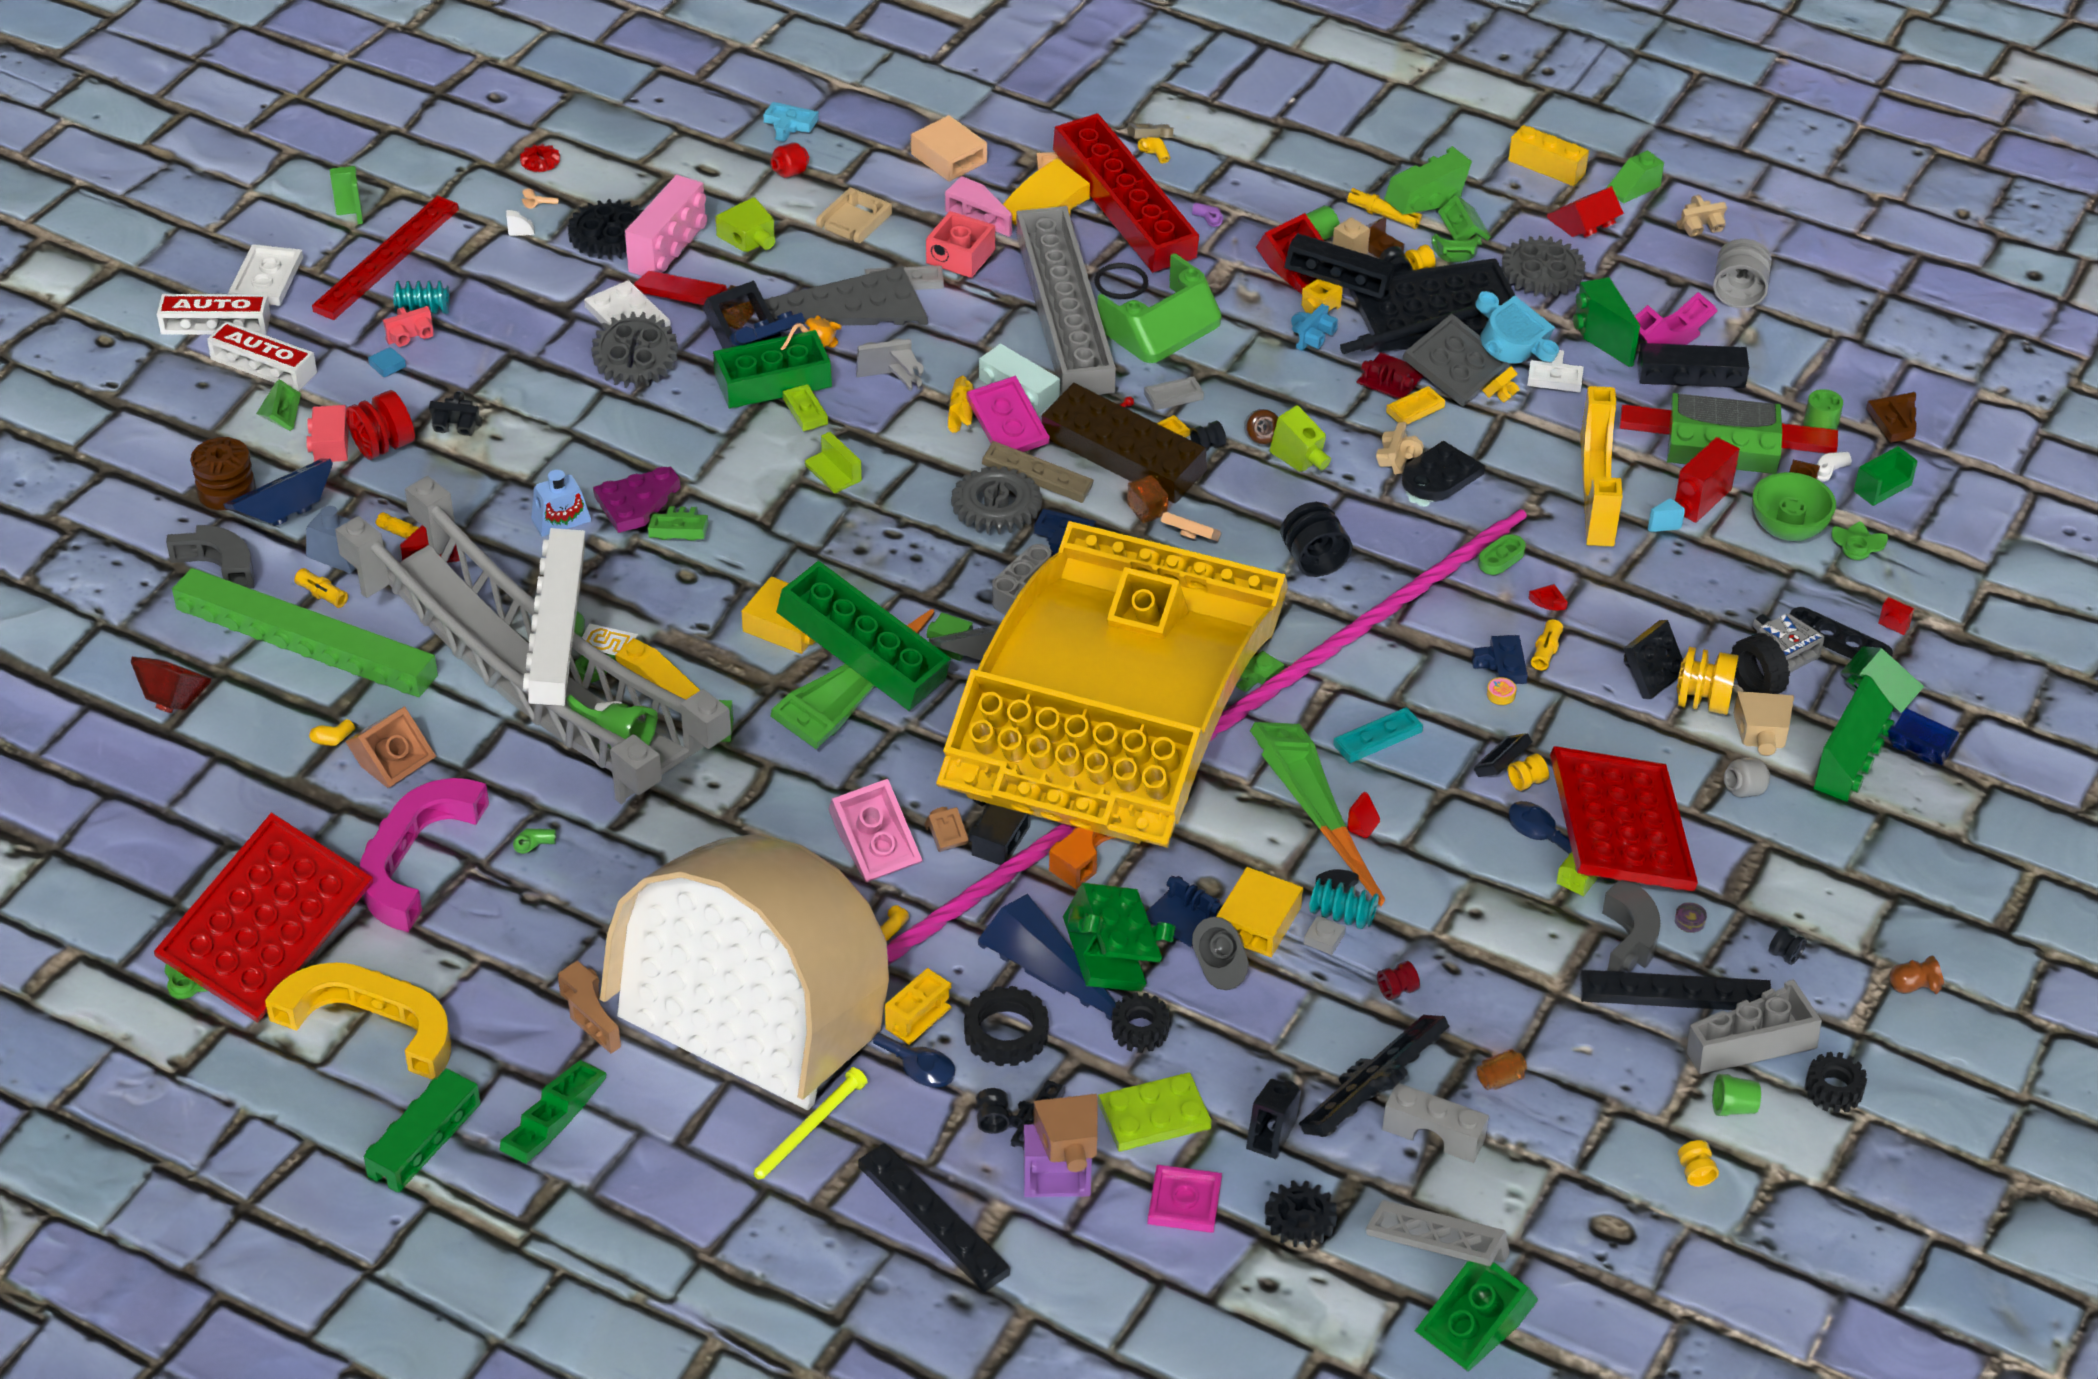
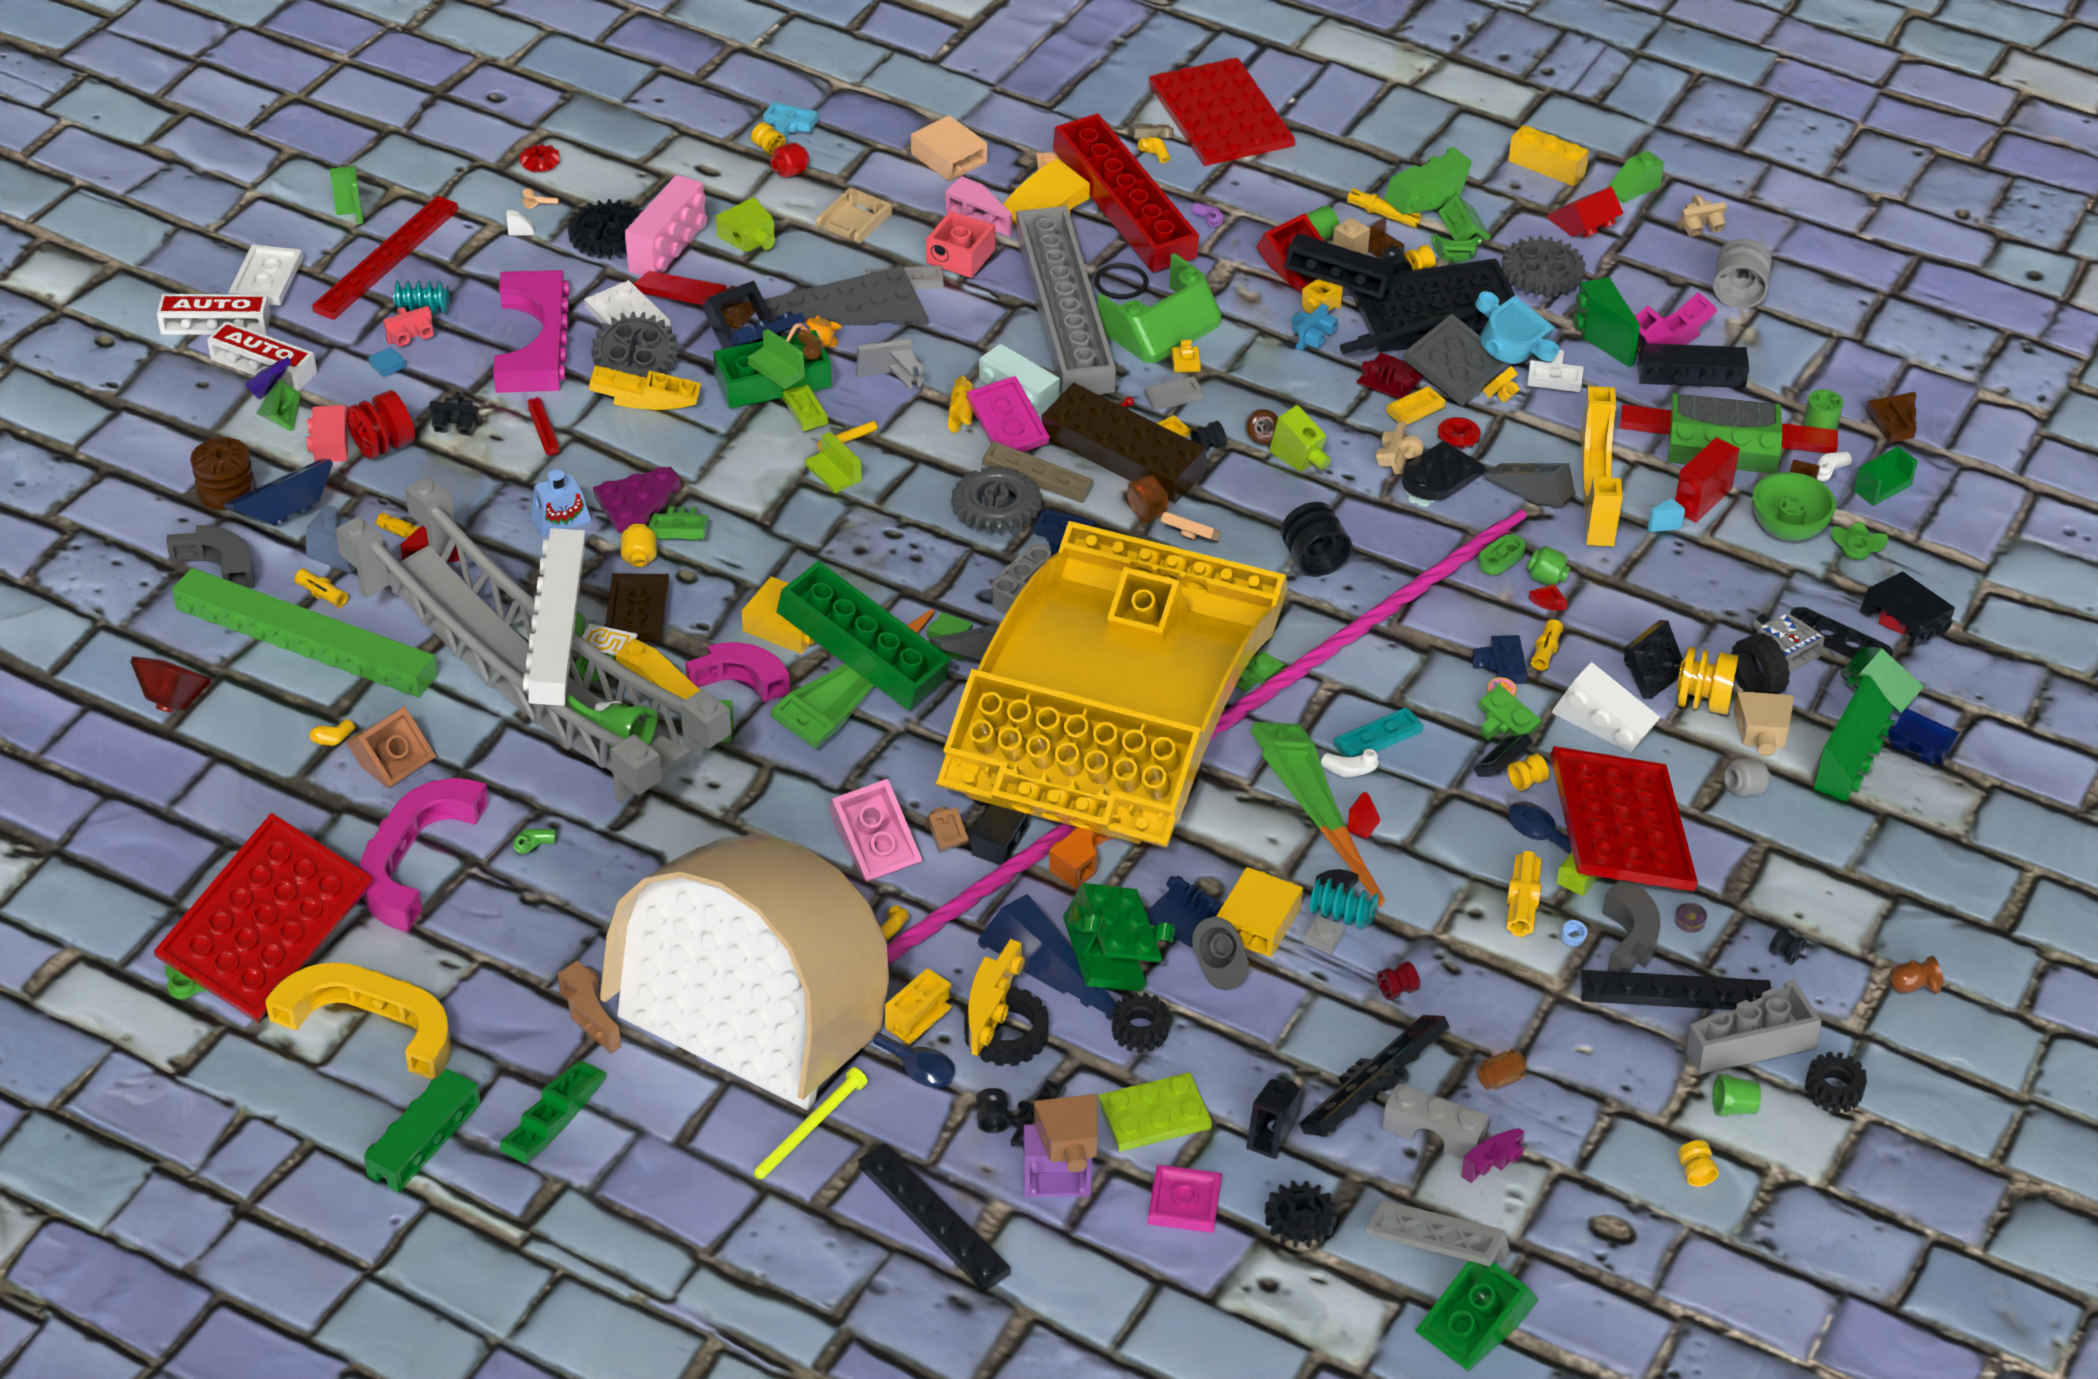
(264, 380): none -> dark purple slope
(539, 364): none -> dark pink arch
(543, 426): none -> red axle
(638, 545): none -> yellow head
(638, 604): none -> dark brown plate
(652, 393): none -> yellow slope
(741, 663): none -> dark pink arch
(767, 138): none -> yellow wheel
(778, 360): none -> bright green panel
(813, 344): none -> clear orange arm
(854, 433): none -> yellow piece
(989, 992): none -> yellow slope
(1186, 357): none -> yellow tile
(1221, 111): none -> red plate
(1351, 766): none -> white arm
(1459, 426): none -> red gear
(1494, 1151): none -> magenta slope
(1506, 715): none -> bright green hinge
(1523, 893): none -> yellow piece
(1536, 481): none -> dark grey slope
(1548, 566): none -> bright green head
(1570, 929): none -> light blue hinge
(1606, 709): none -> white wedge
(1911, 605): none -> black panel

